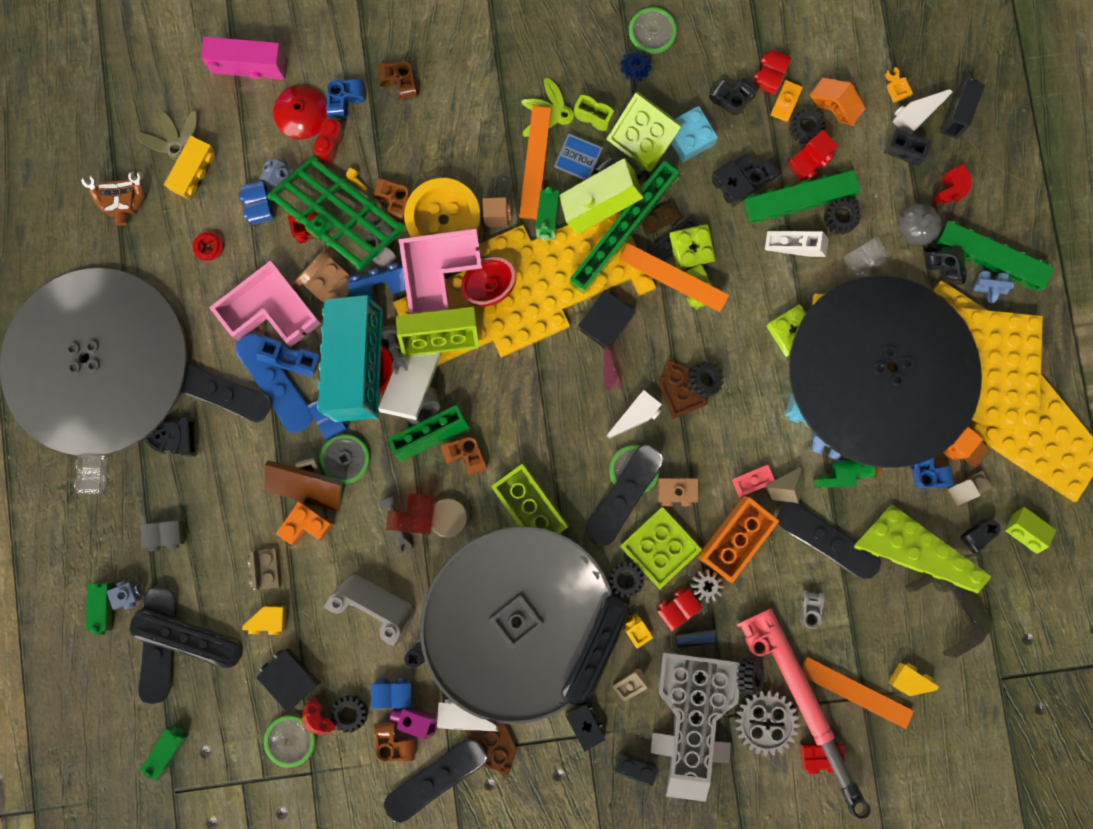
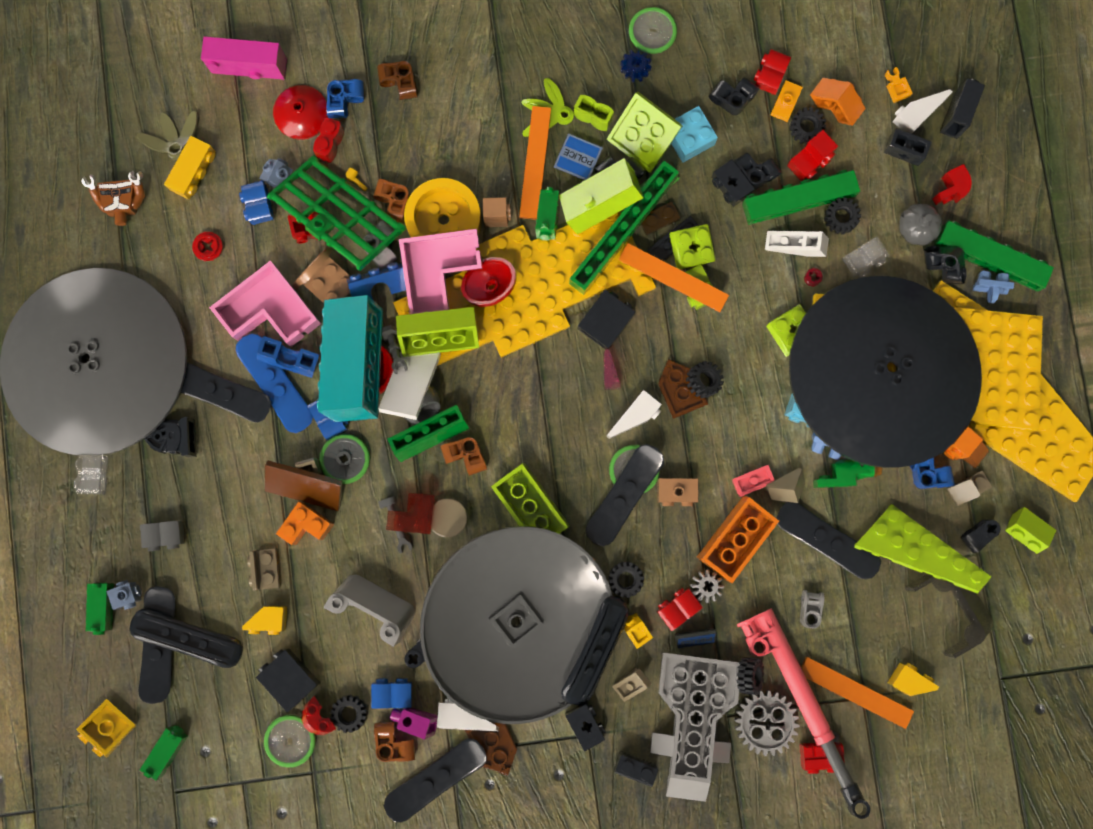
(105, 729): none -> yellow plate
(660, 548): lime plate -> none
(807, 278): none -> dark red bush

